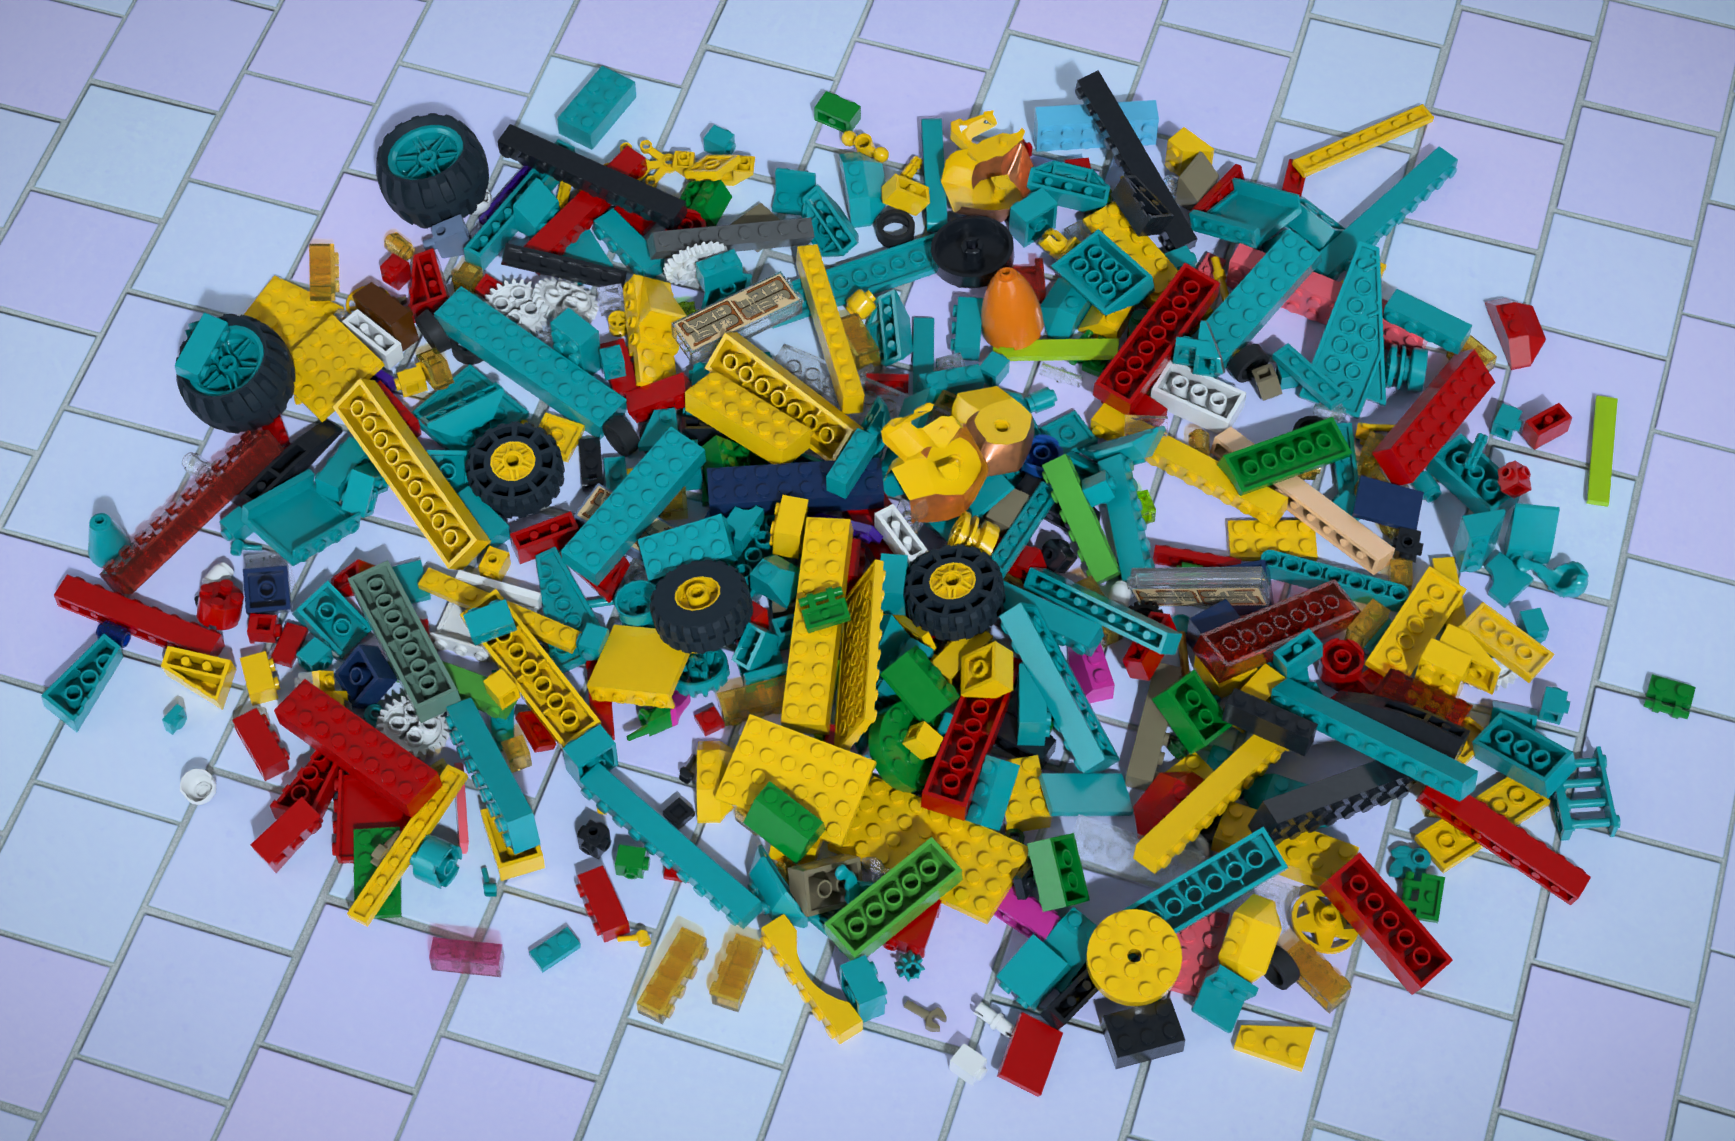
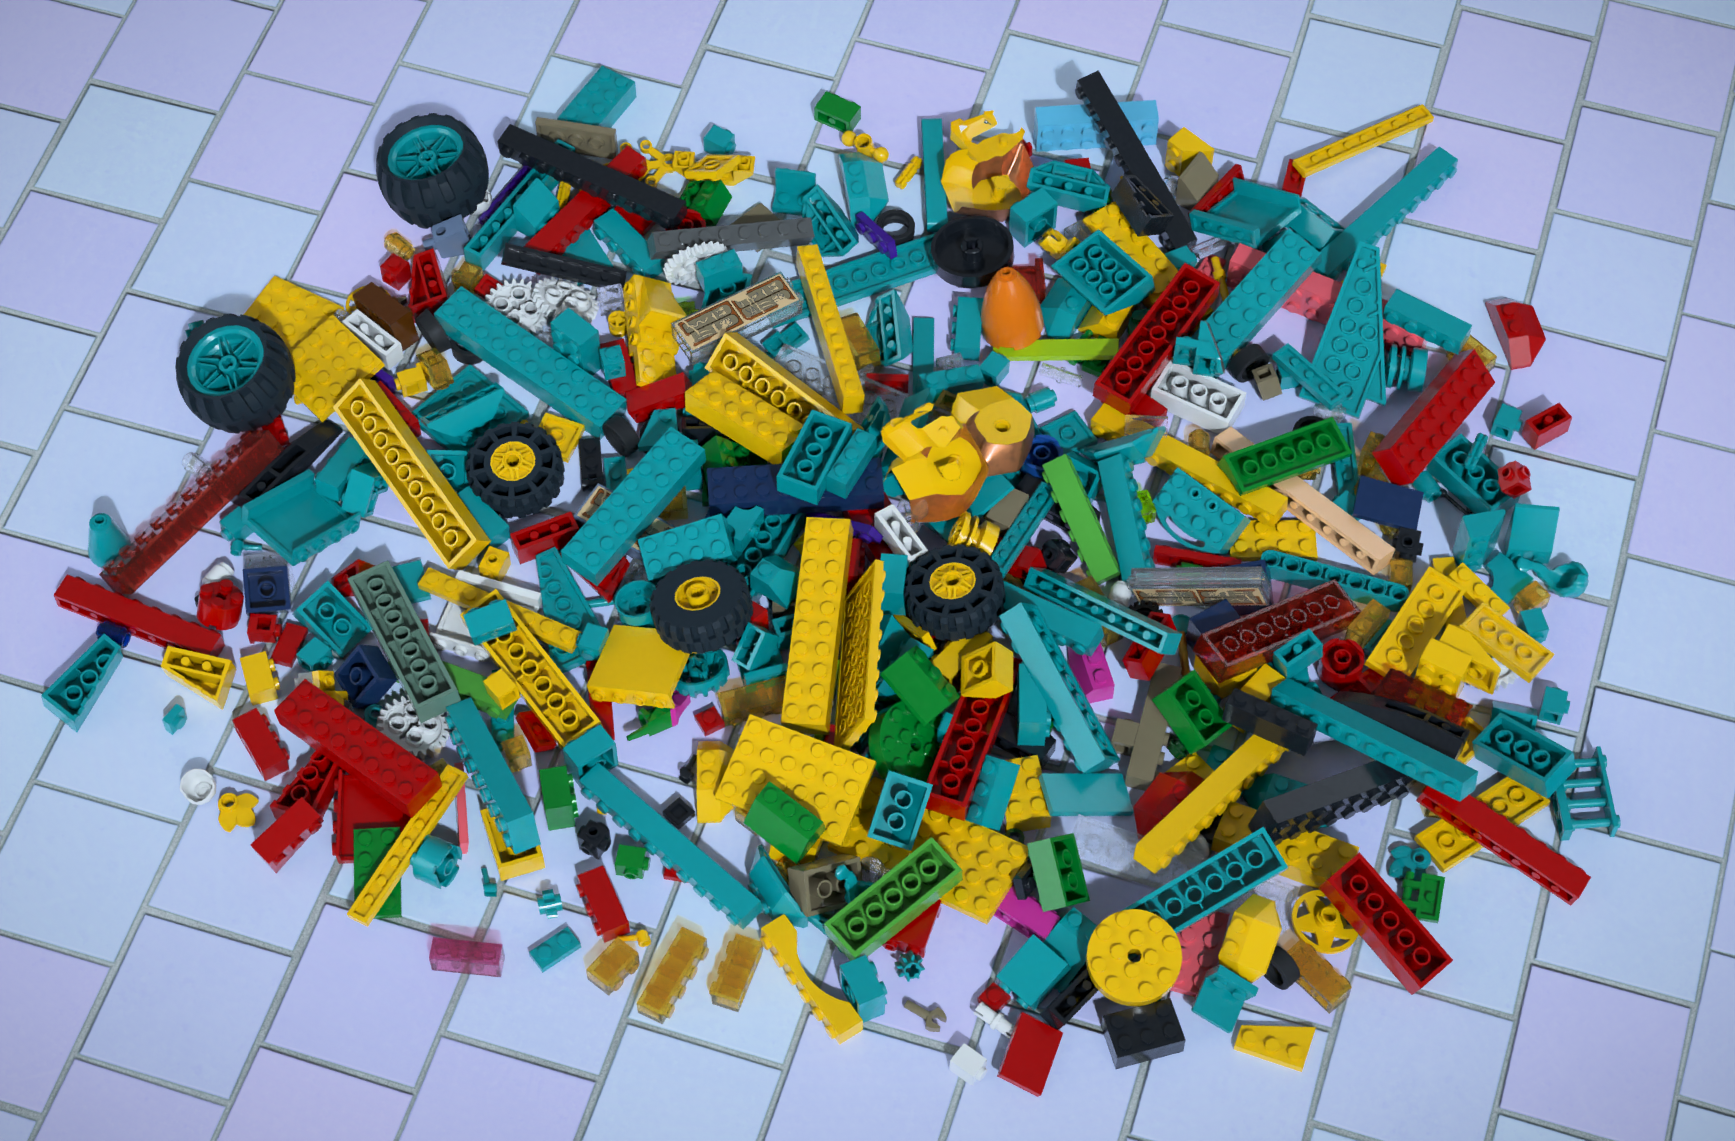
(202, 348): teal brick -> none
(239, 813): none -> yellow plate
(323, 272): clear yellow brick -> none
(382, 850): dark tan bar -> none
(550, 904): none -> teal gear
(558, 797): none -> green brick
(586, 138): none -> dark tan tile
(613, 966): none -> clear yellow brick
(789, 526): yellow brick -> none
(792, 336): none -> teal slope
(813, 456): none -> teal brick
(825, 614): green plate -> none
(861, 303): yellow head -> none
(876, 235): none -> dark purple plate
(899, 810): none -> teal slope
(905, 194): yellow brick -> none
(922, 740): yellow brick -> none
(994, 998): none -> red plate
(1099, 488): teal brick -> none
(1124, 736): none -> dark tan brick
(1199, 514): none -> teal piece
(1210, 247): none -> clear tile
(1364, 429): yellow plant -> none
(1444, 494): none -> black hinge
(1477, 590): none -> yellow plate
(1531, 597): none -> clear yellow brick
(1602, 451): lime tile -> none
(1670, 692): green plate -> none

